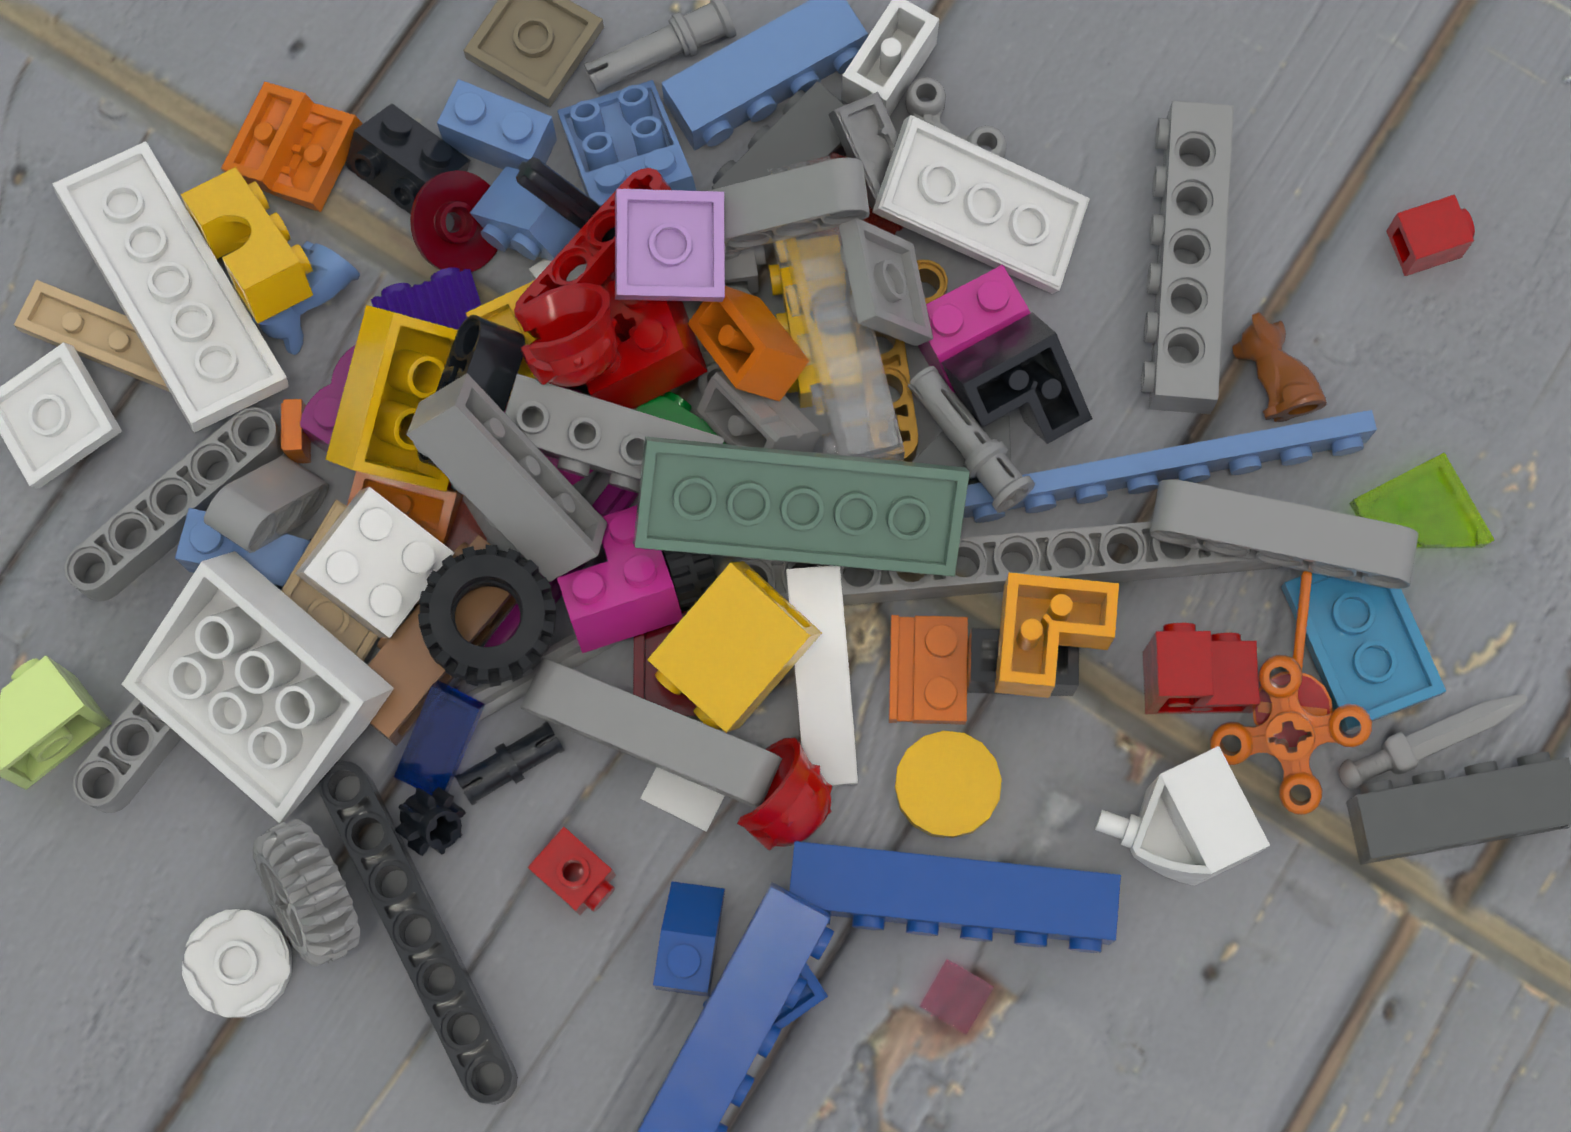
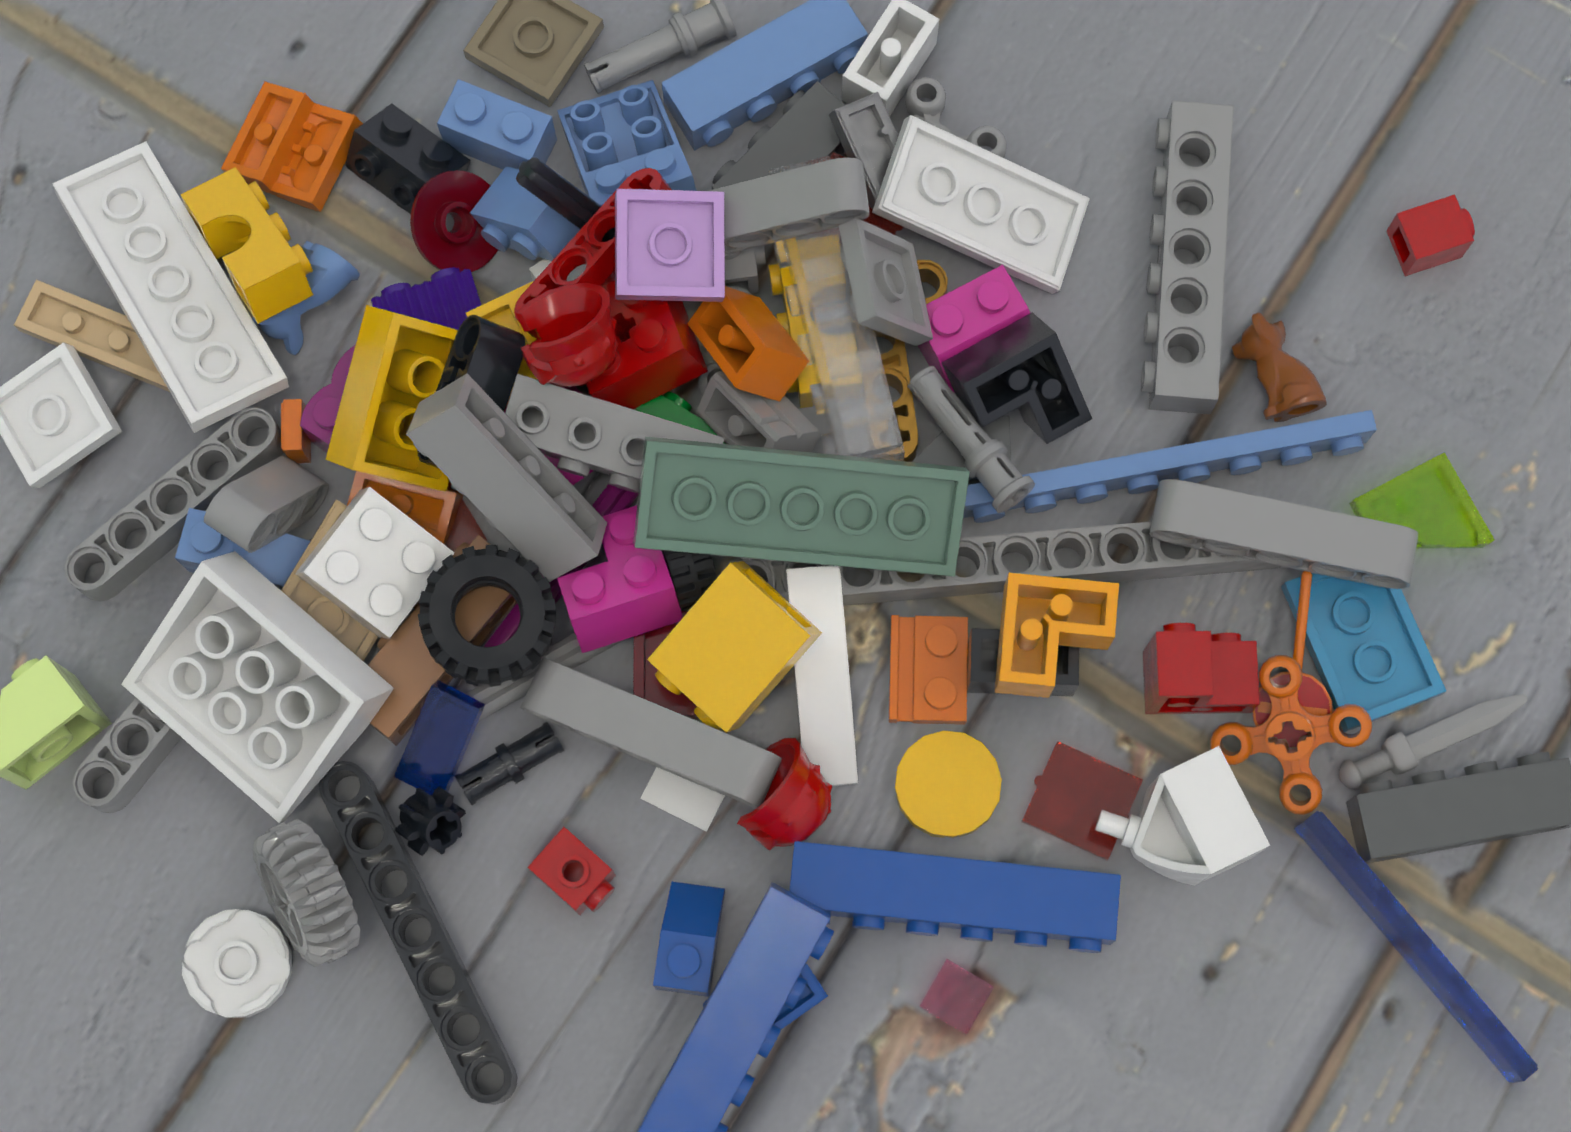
(1073, 795): none -> clear red piece
(1416, 948): none -> clear blue tile

